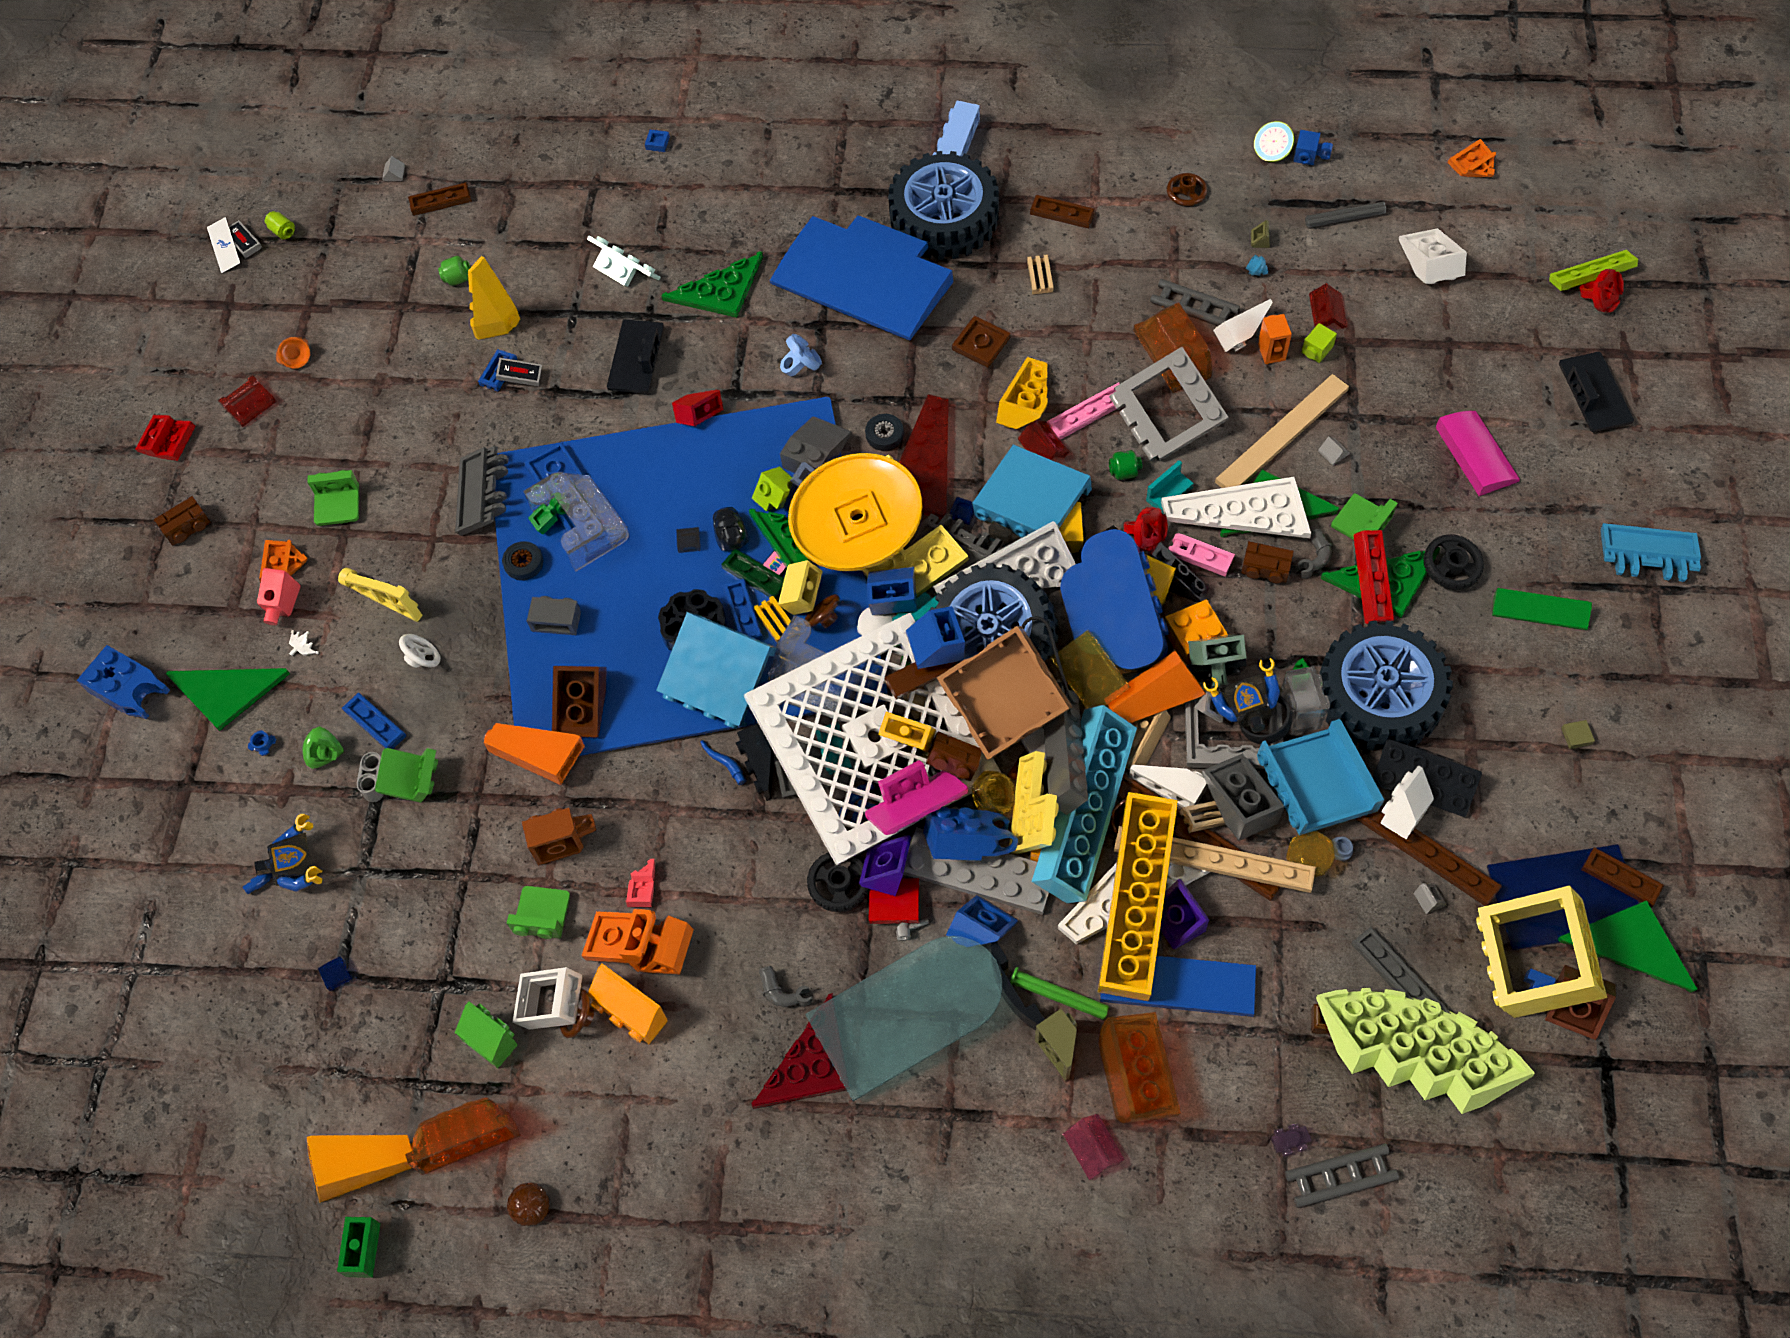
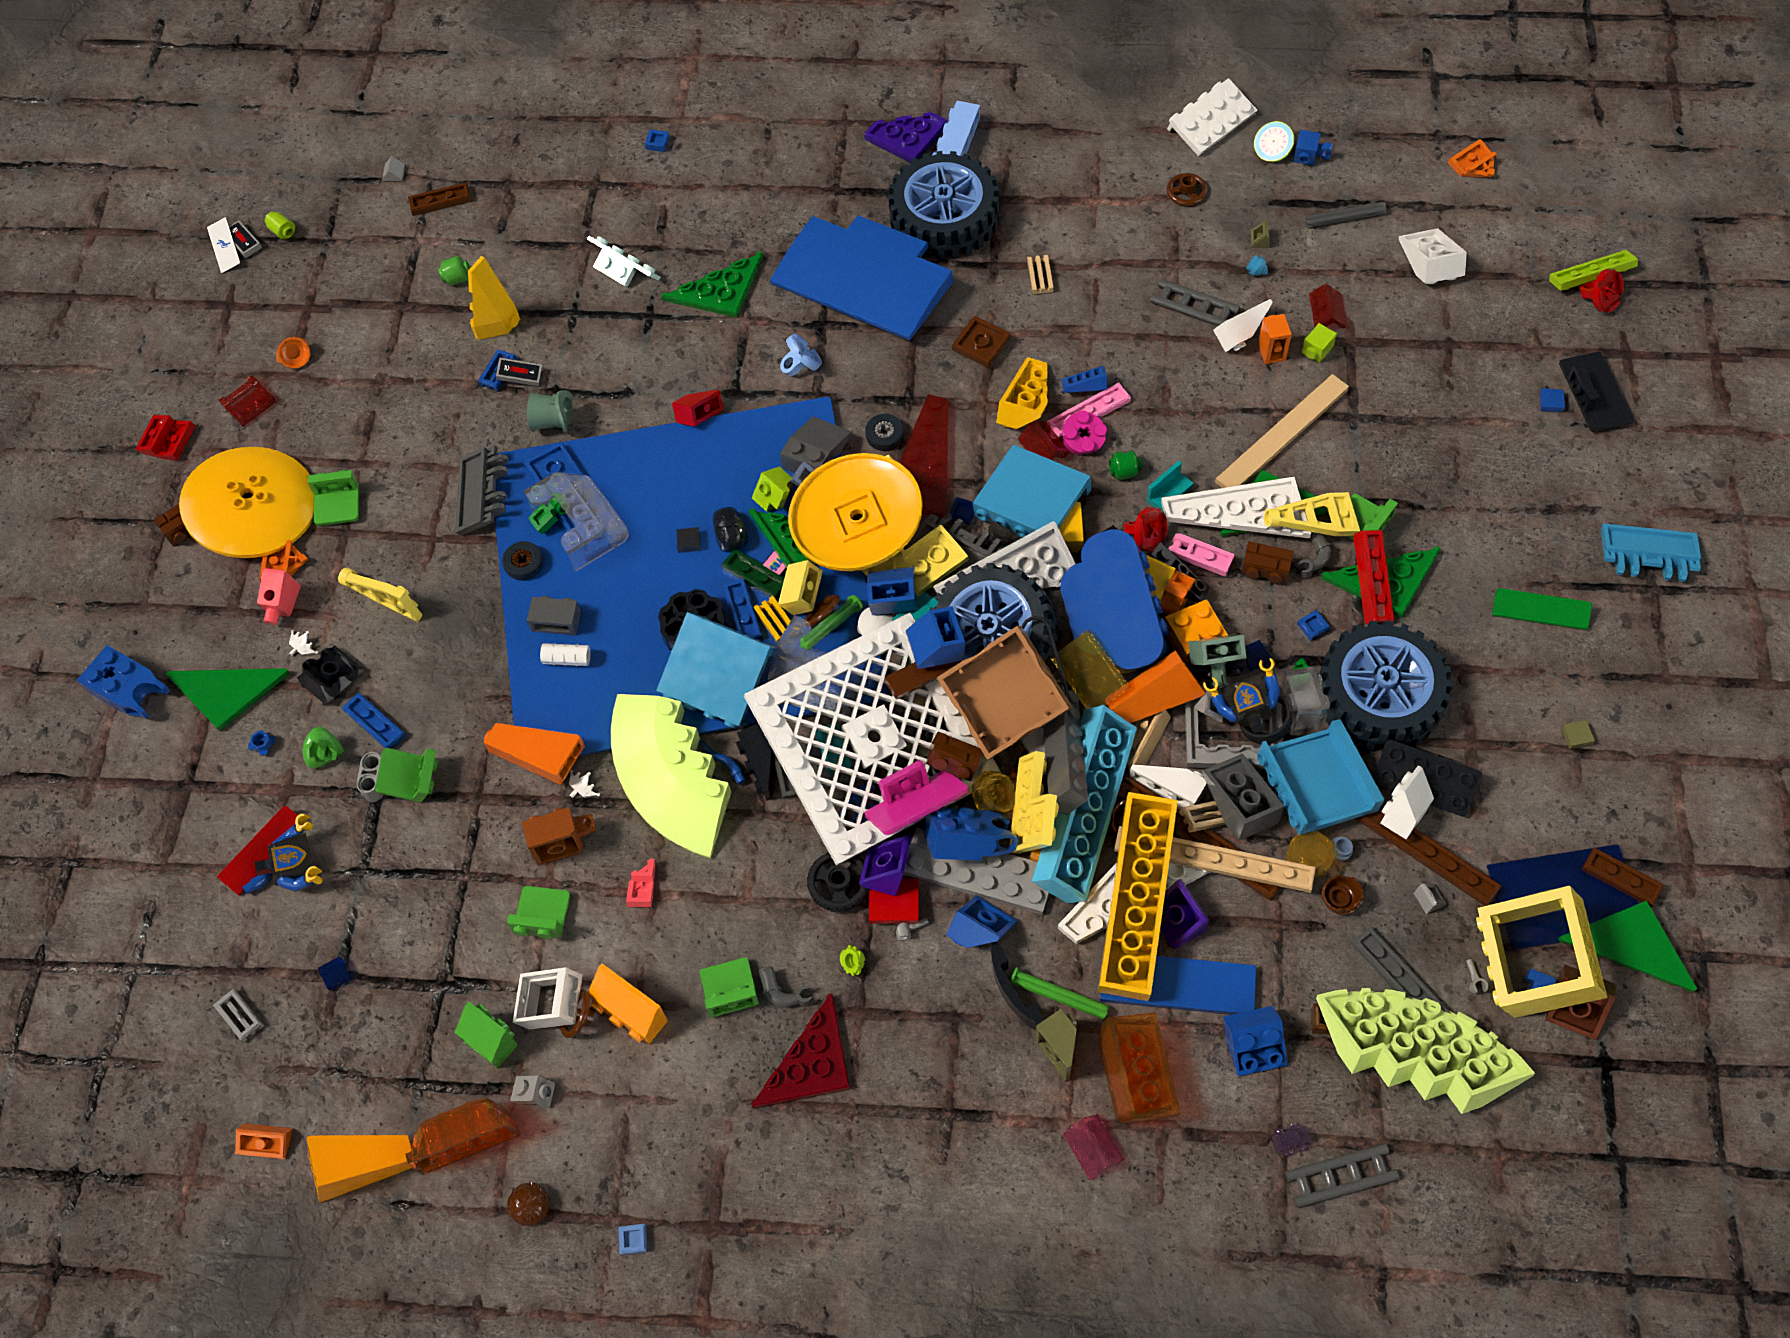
(242, 867): none -> red slope
(250, 1030): none -> light grey tile
(252, 526): none -> yellow dish
(263, 1140): none -> orange slope
(329, 674): none -> black slope
(358, 1247): green brick -> none
(416, 654): white piece -> none
(532, 1091): none -> light grey bracket
(549, 411): none -> sand green hat
(565, 654): none -> white axle
(578, 699): reddish brown slope -> none
(581, 786): none -> white piece
(632, 1239): none -> medium blue tile
(635, 356): black bracket -> none
(639, 942): orange piece -> none
(665, 772): none -> yellowish green brick
(728, 987): none -> bright green bracket
(852, 605): none -> bright green axle
(852, 960): none -> lime animal
(907, 135): none -> dark purple plate
(907, 731): yellow slope -> none
(907, 1011): clear light blue piece -> none
(1062, 211): reddish brown tile -> none
(1084, 421): none -> dark pink plate
(1089, 380): none -> blue slope
(1168, 332): clear orange windscreen -> none
(1176, 591): none -> orange leg
(1195, 388): light grey hinge -> none
(1212, 116): none -> white bracket
(1255, 653): none -> clear blue tile
(1255, 1040): none -> blue slope
(1313, 625): none -> blue tile
(1333, 450): light grey slope -> none
(1339, 508): none -> light yellow plate
(1342, 894): none -> reddish brown hair
(1458, 555): black wheel -> none
(1475, 978): none -> light grey hand
(1476, 452): dark pink slope -> none
(1552, 400): none -> blue tile

